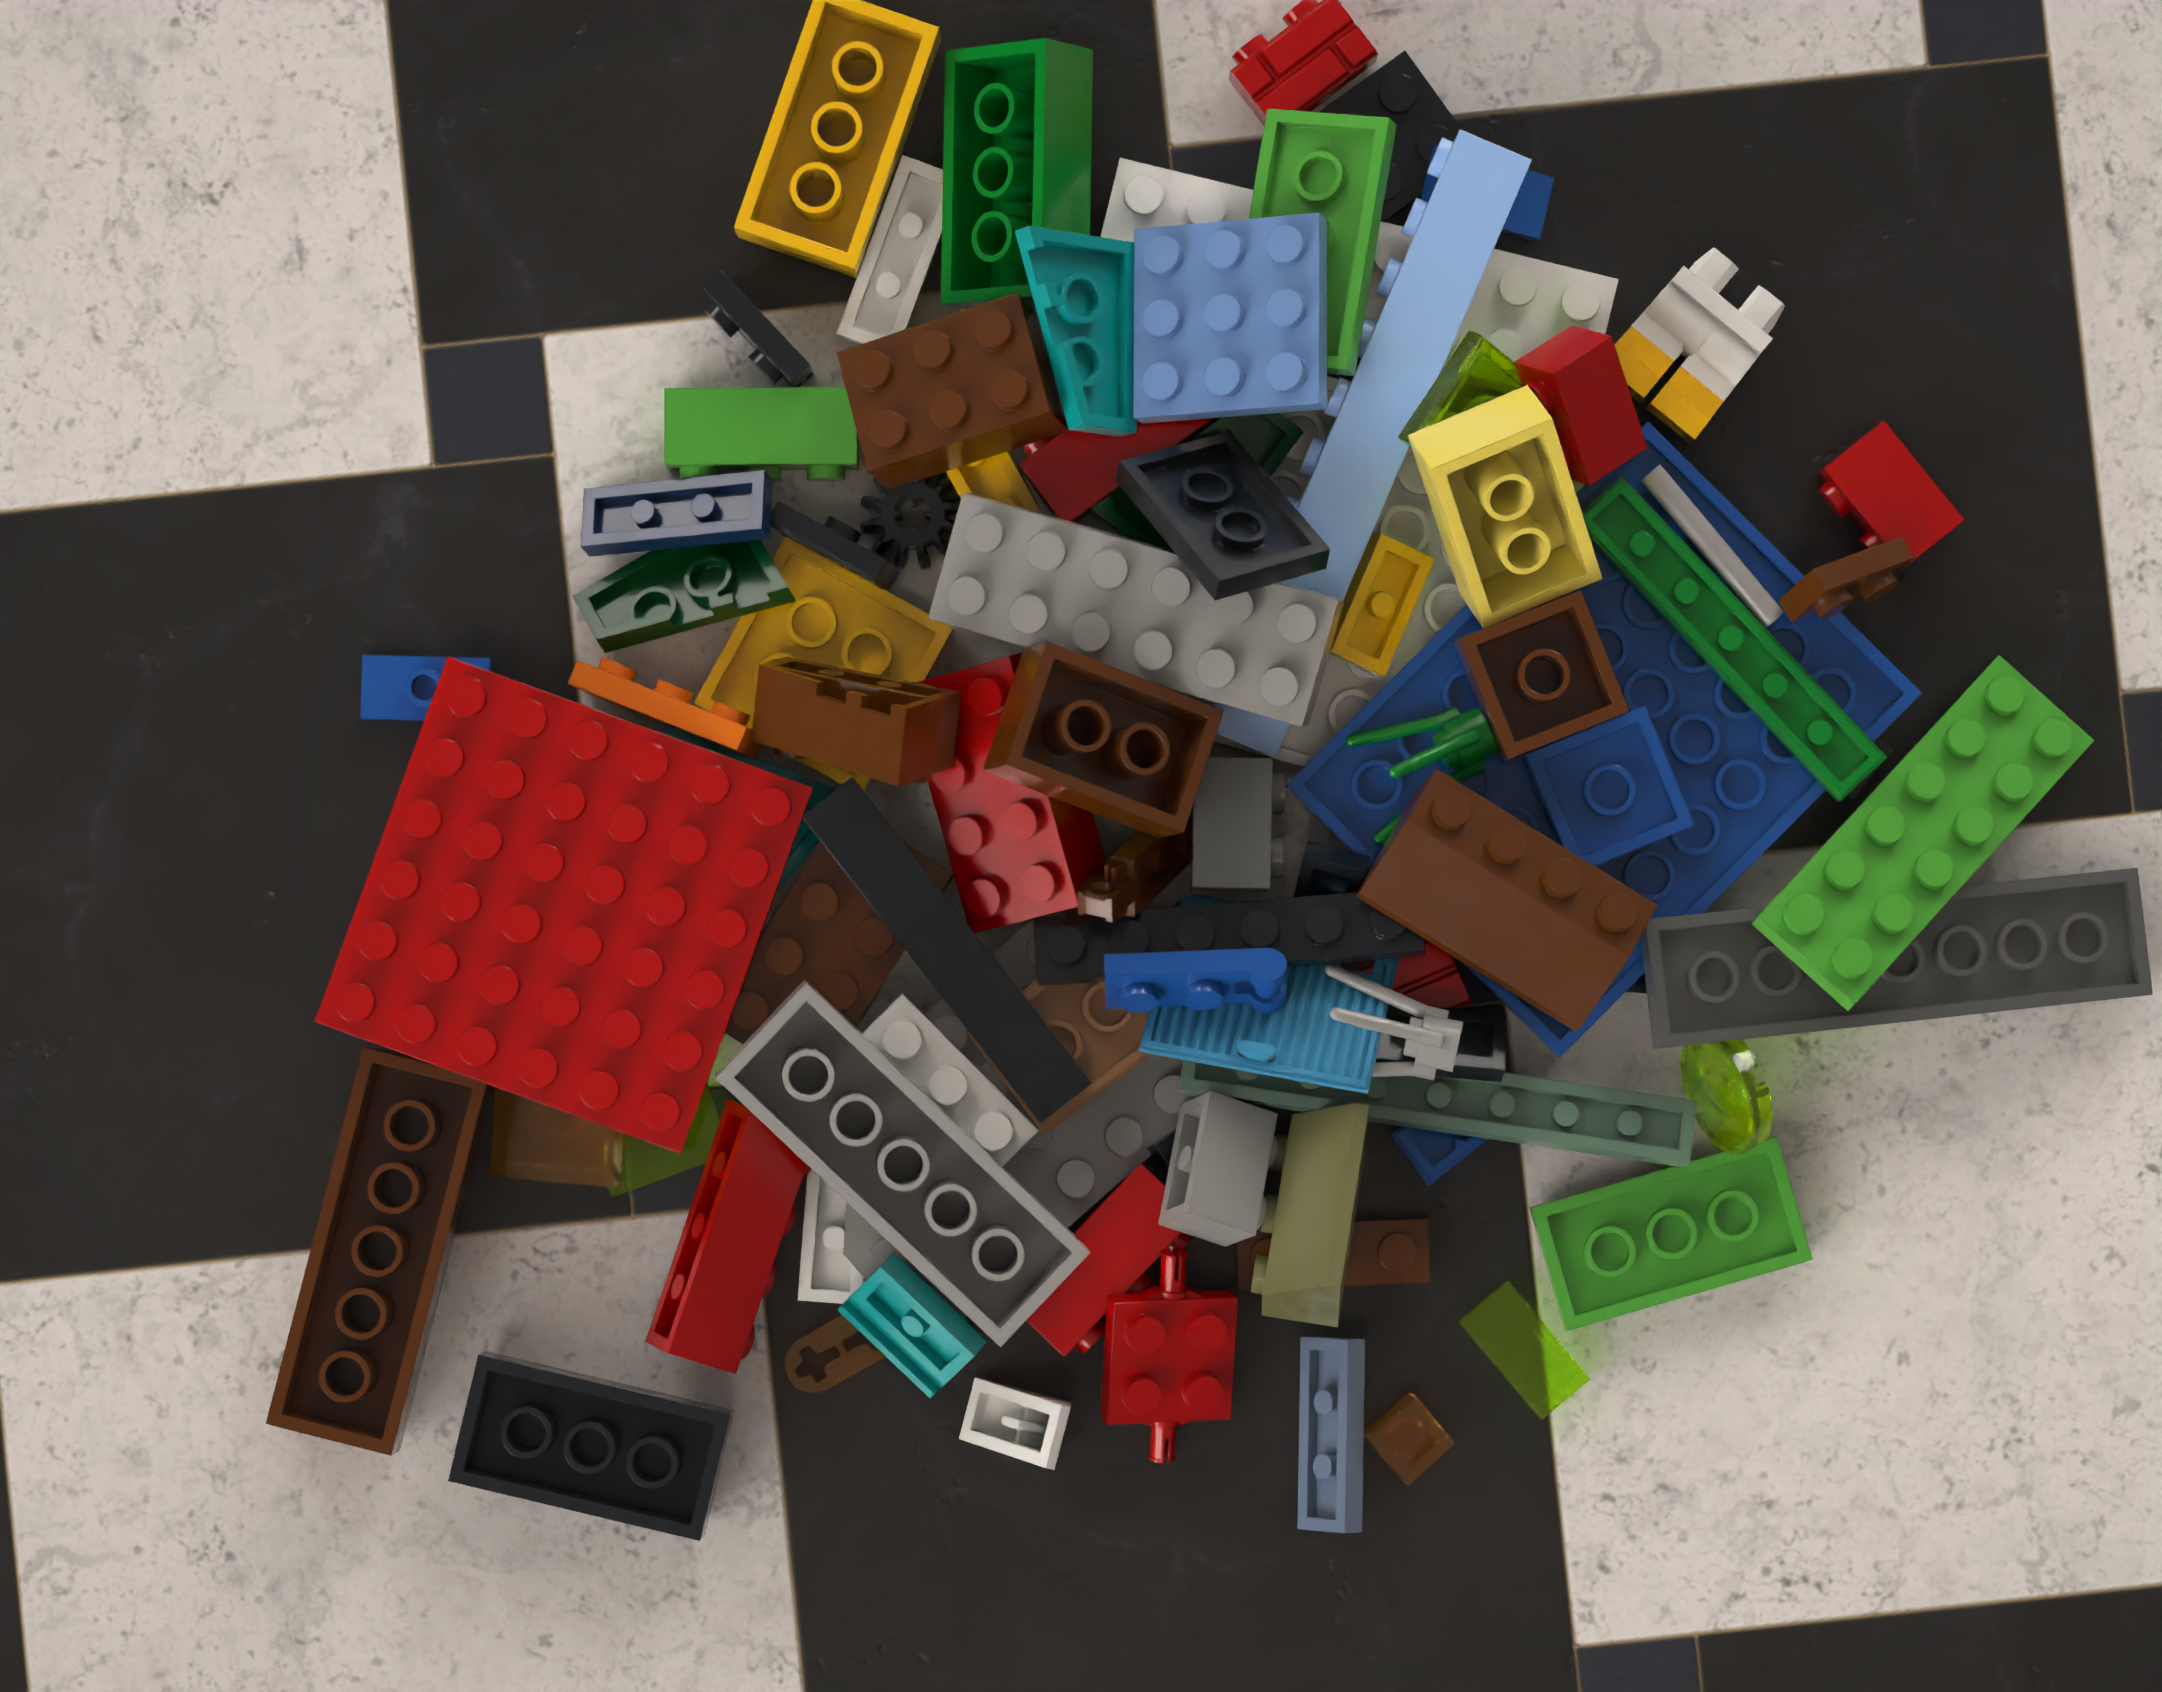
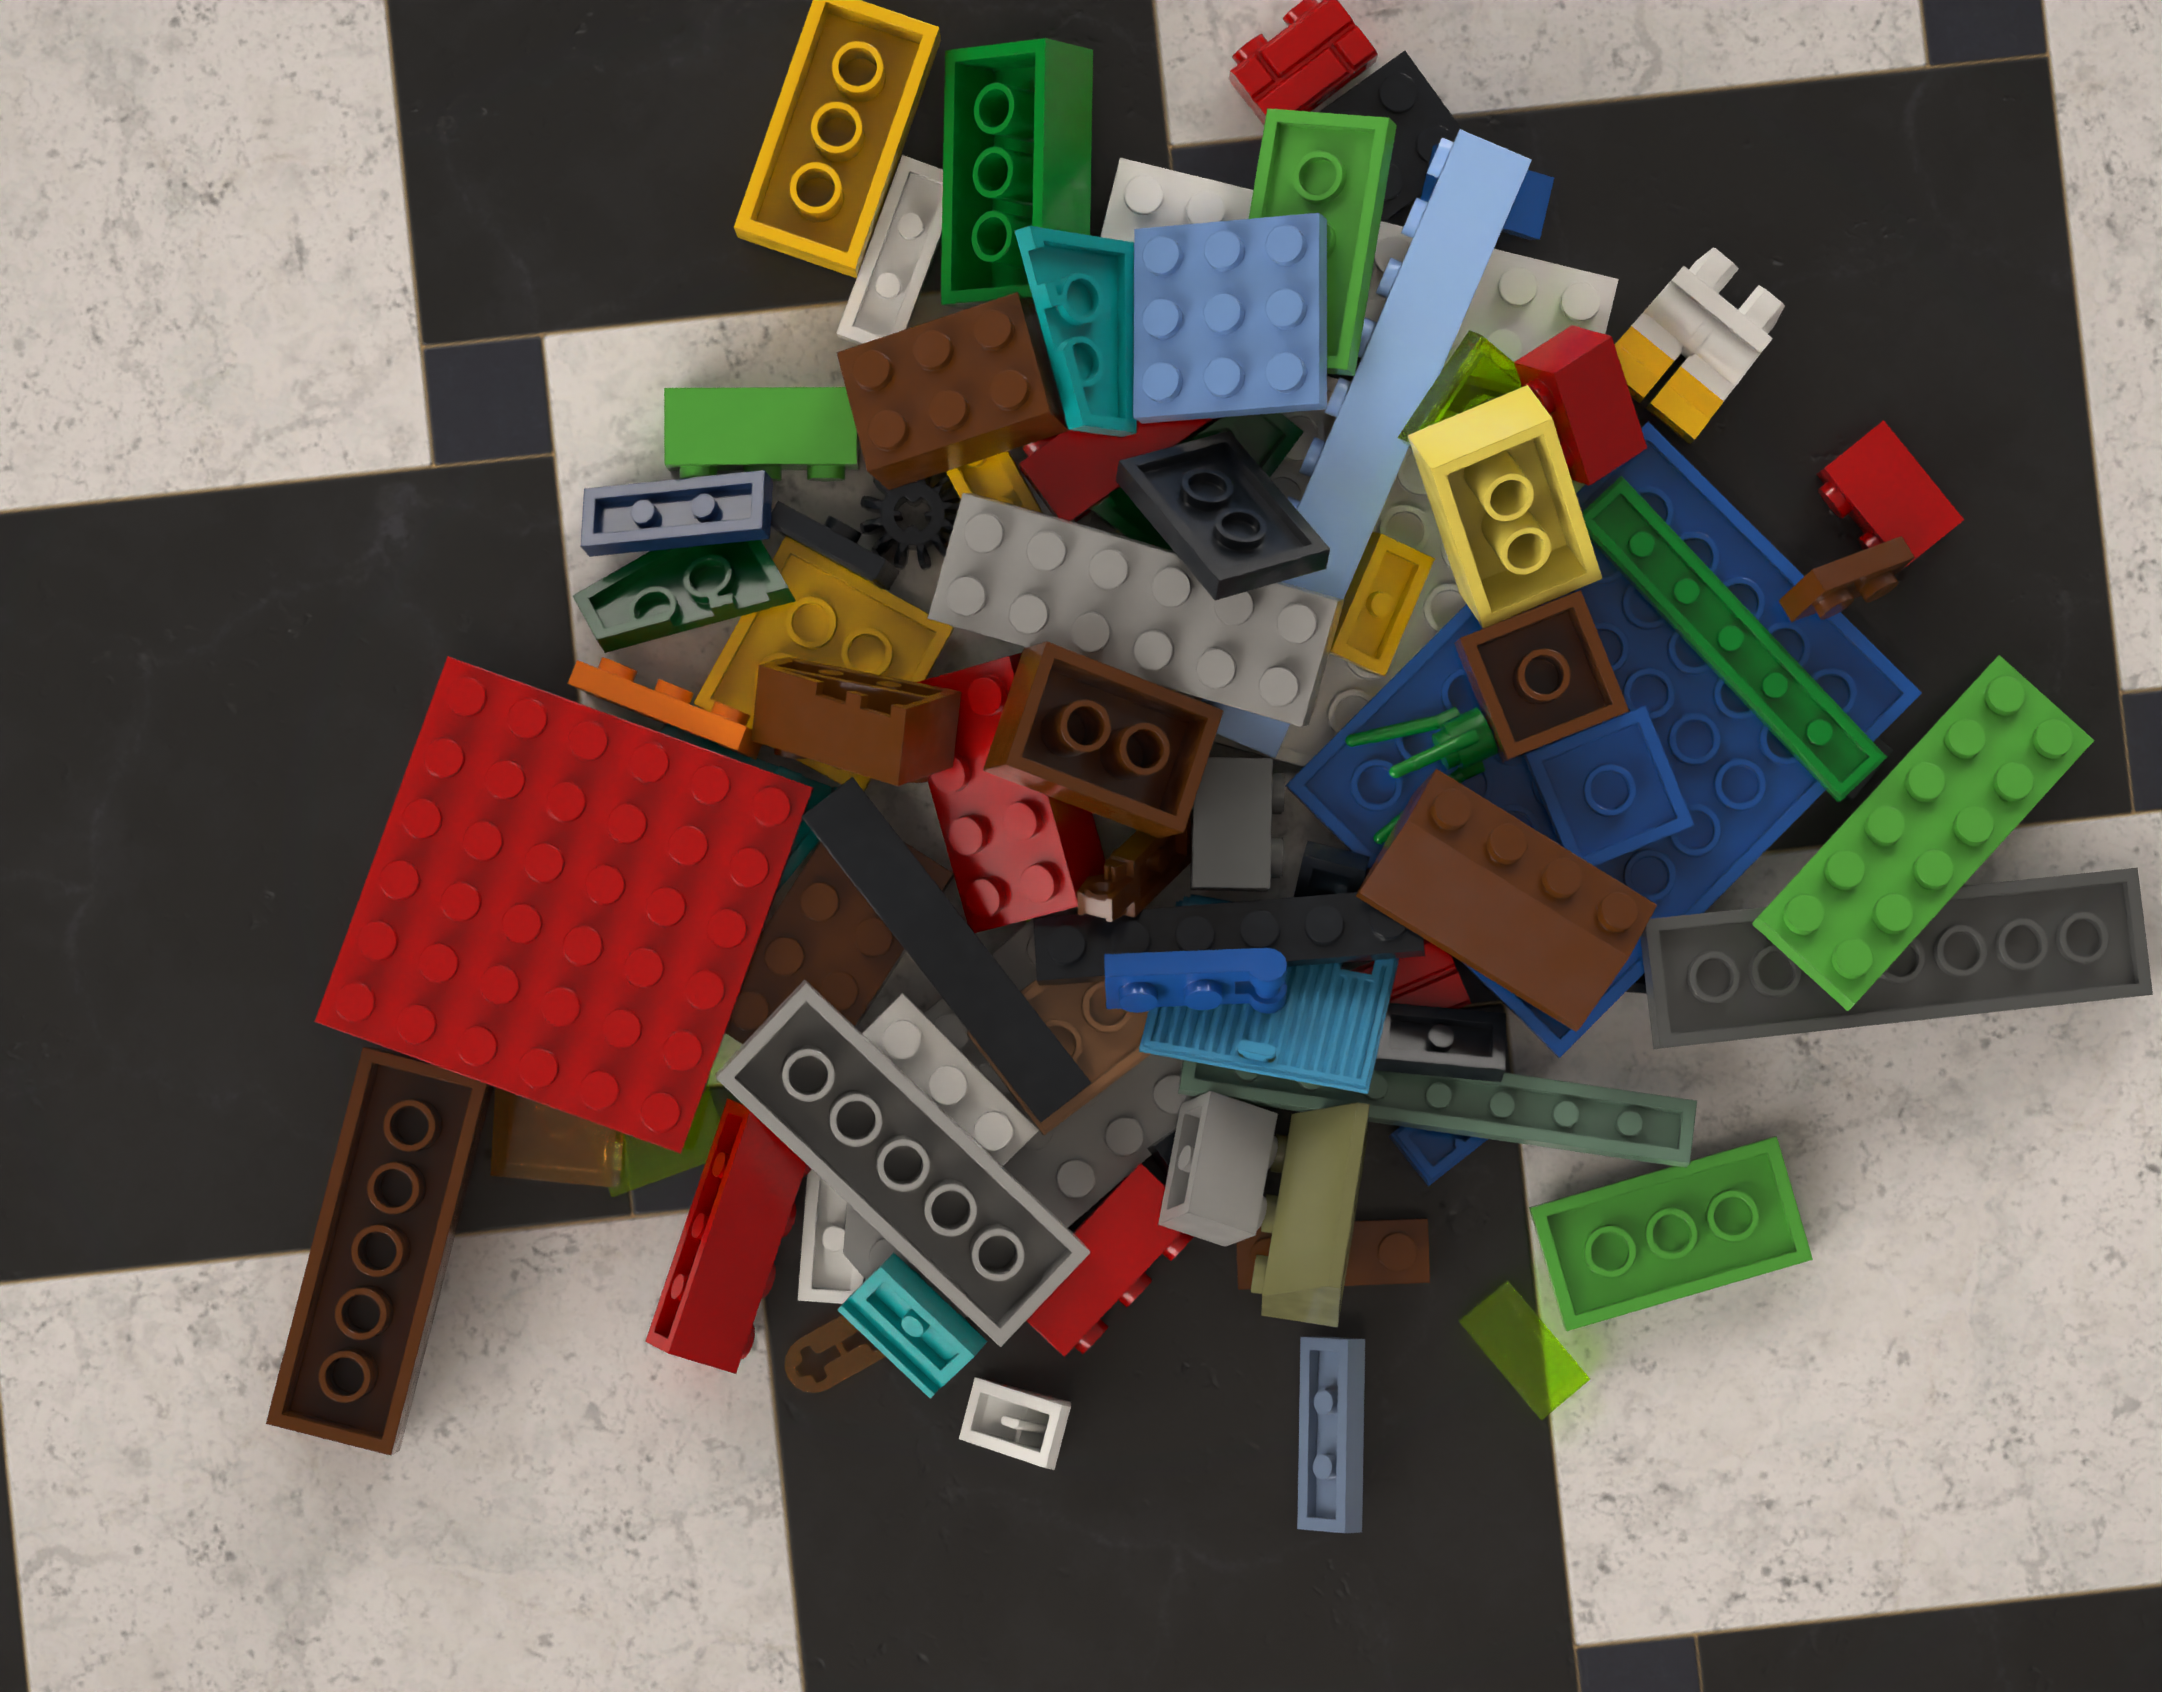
(403, 685): blue plate -> none
(591, 1445): black brick -> none
(772, 351): black plate -> none
(1168, 1356): red plate -> none
(1408, 1438): clear orange plate -> none
(1429, 1040): light grey plant -> none
(1712, 546): light grey bar -> none
(1729, 1101): clear neon green tile -> none

